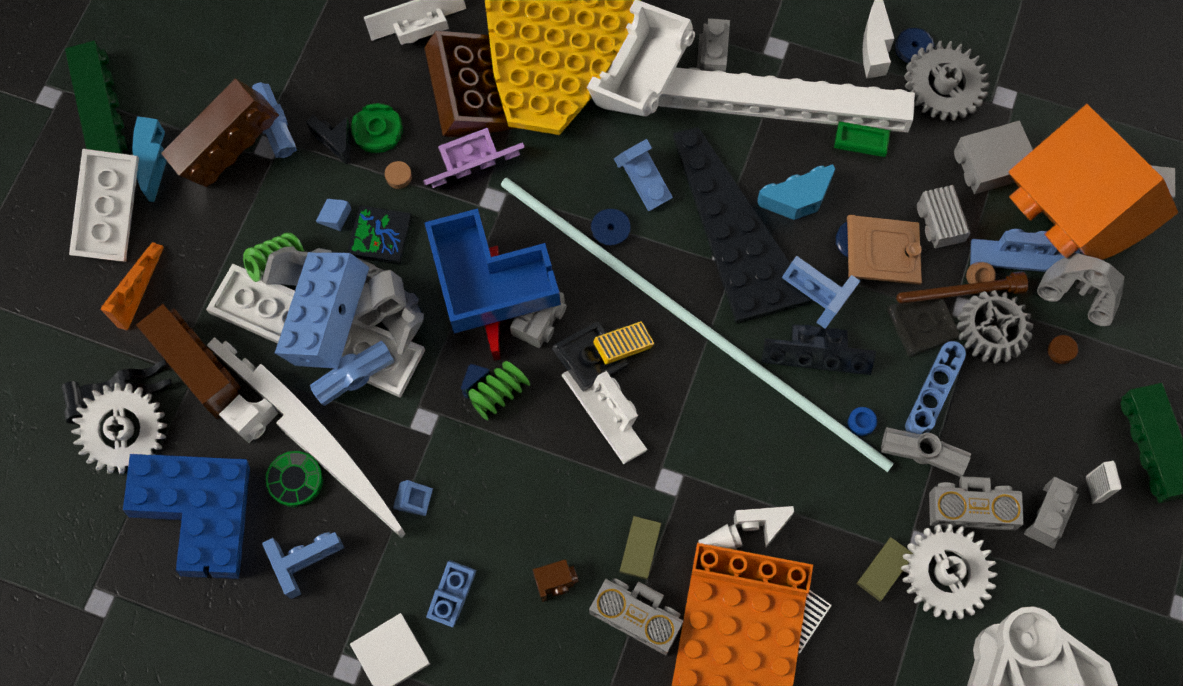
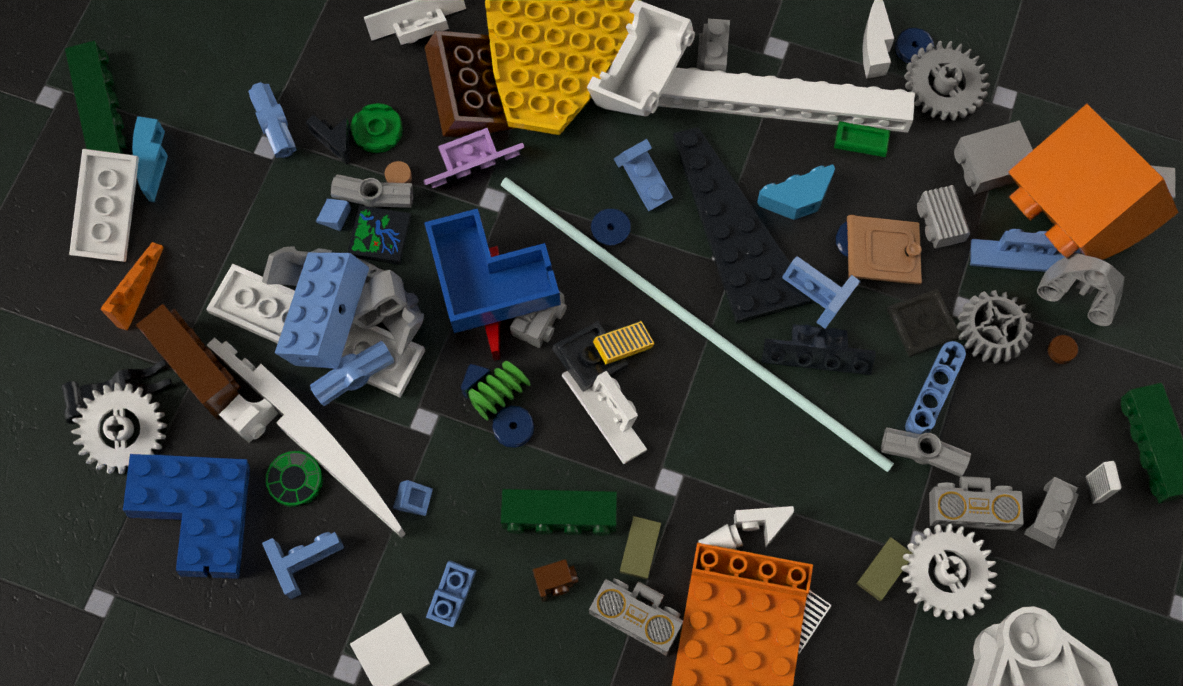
(220, 133): reddish brown brick -> none
(257, 257): bright green piece -> none
(356, 191): none -> light grey piece
(513, 437): none -> dark blue piece
(558, 511): none -> dark green brick
(862, 421): blue tile -> none
(980, 272): medium nougat tile -> none
(1015, 283): reddish brown piece -> none

